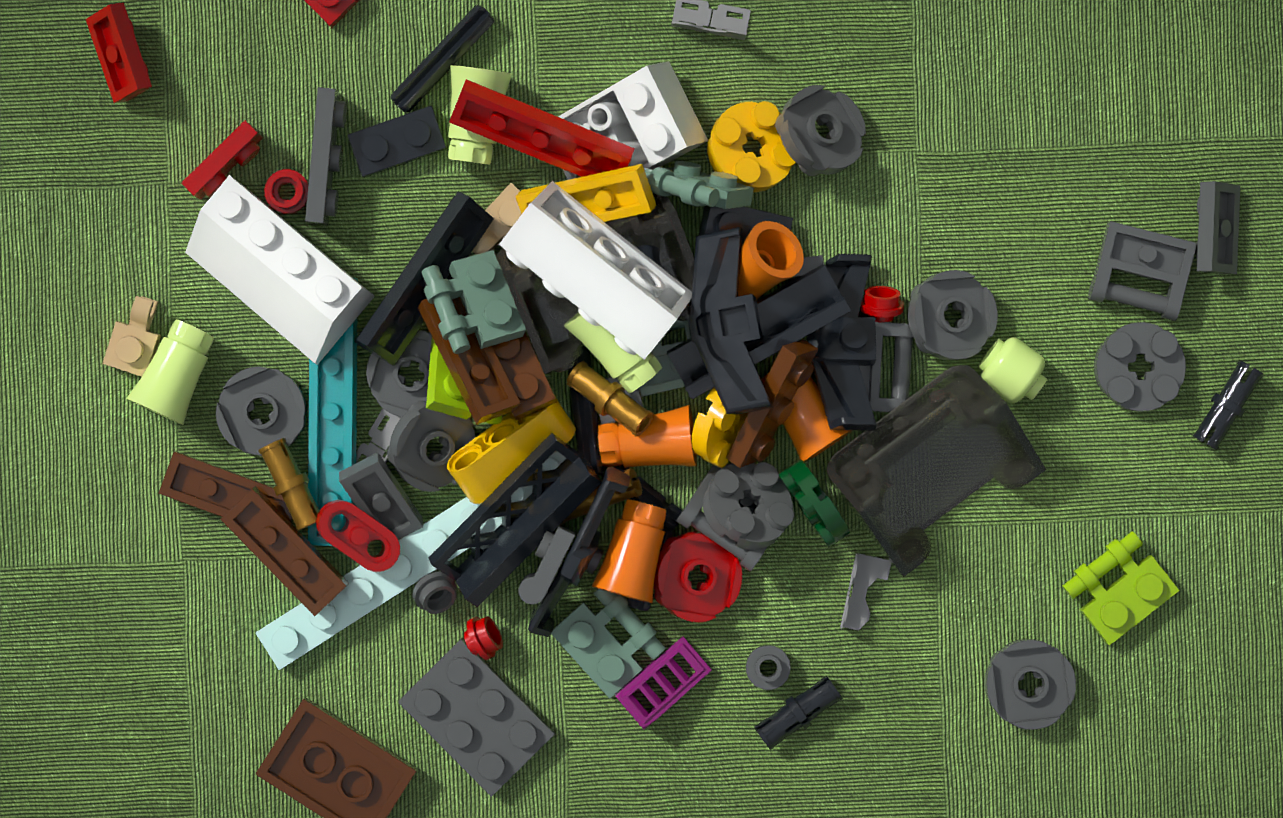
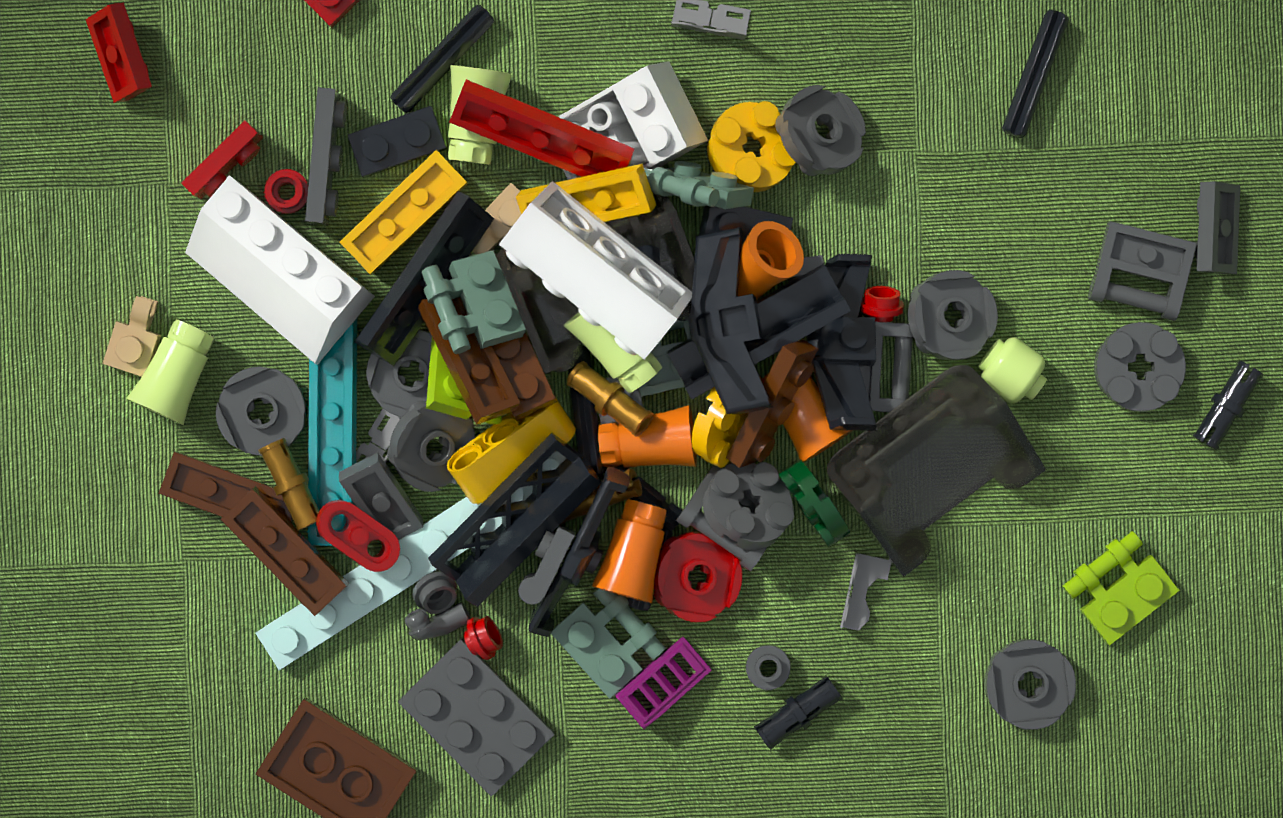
(403, 212): none -> yellow plate
(438, 625): none -> dark grey arm
(1035, 73): none -> black axle

